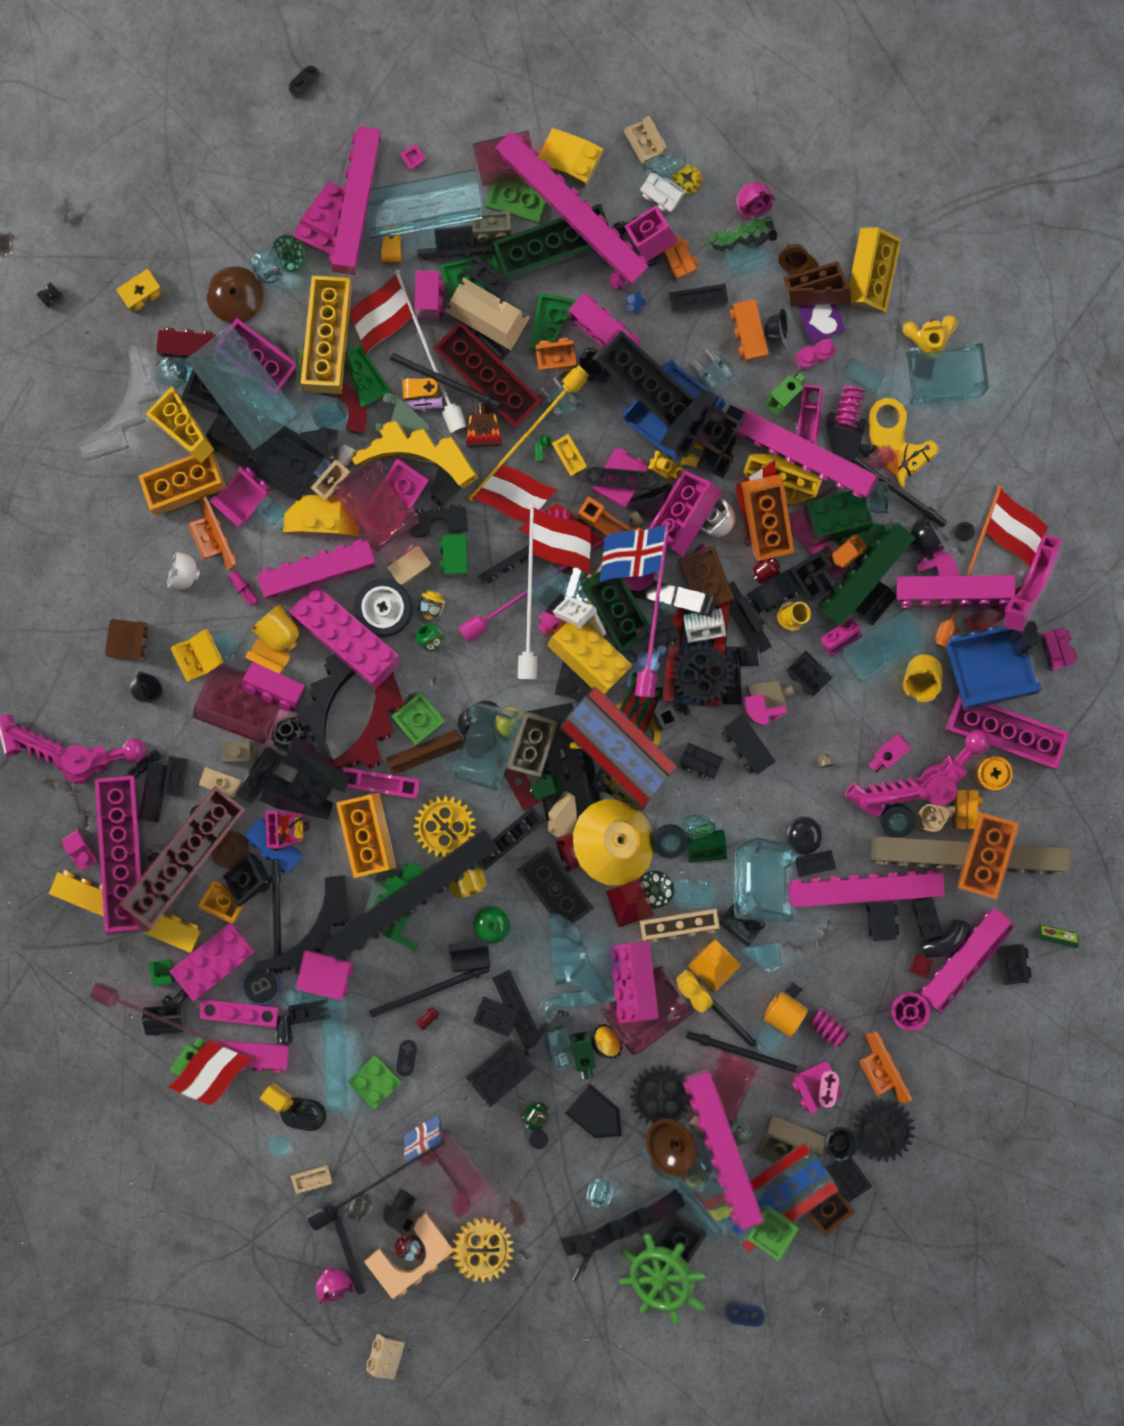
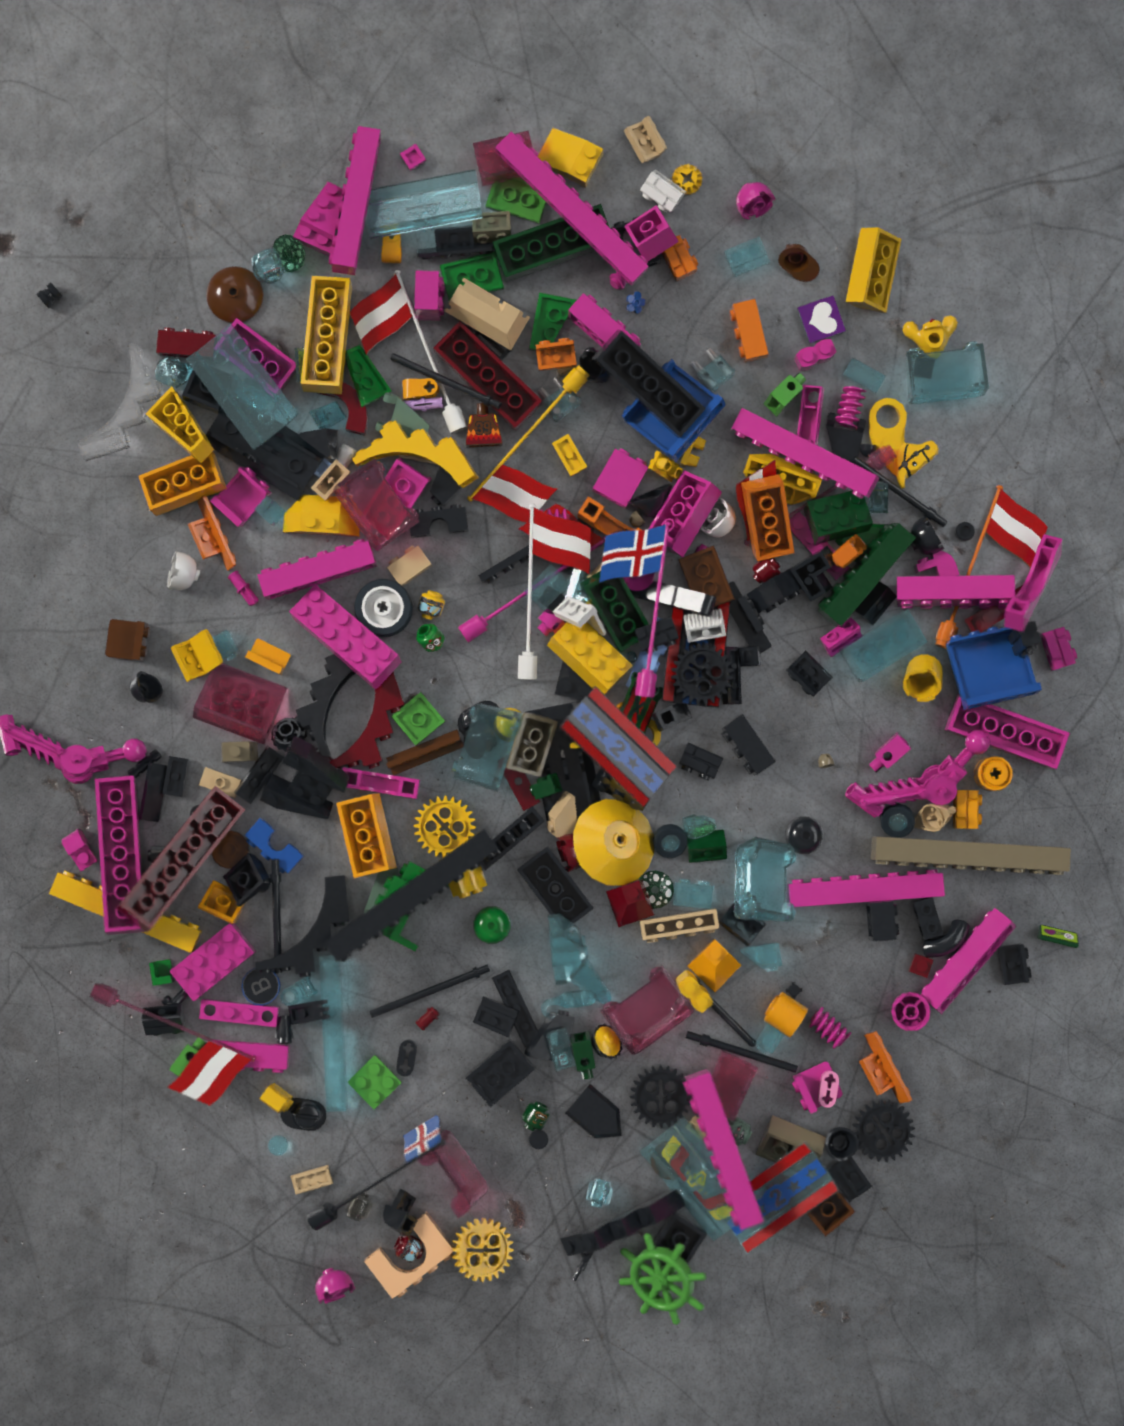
(130, 294): yellow brick -> none
(272, 687): dark pink brick -> none
(277, 630): yellow cylinder -> none
(284, 828): torso -> none
(300, 78): black beam -> none
(324, 975): dark pink brick -> none
(350, 1255): black tile -> none
(385, 1357): tan bracket -> none
(454, 555): green brick -> none
(469, 955): black panel -> none
(488, 278): black hinge -> none
(539, 447): green arm -> none
(622, 482): black beam -> none
(633, 982): dark pink brick -> none
(664, 166): clear light blue plate -> none
(668, 608): clear light blue tile -> none
(671, 1147): reddish brown dish -> none
(698, 298): black plate -> none
(709, 427): black wedge -> none
(737, 237): piece -> none
(744, 1316): dark blue plate -> none
(757, 712): dark pink brick -> none
(773, 693): dark tan torso -> none
(774, 1233): bright green plate -> none
(778, 327): black piece -> none
(793, 615): yellow piece -> none
(815, 863): black tile -> none
(818, 286): reddish brown wedge -> none
(987, 855): orange brick -> none

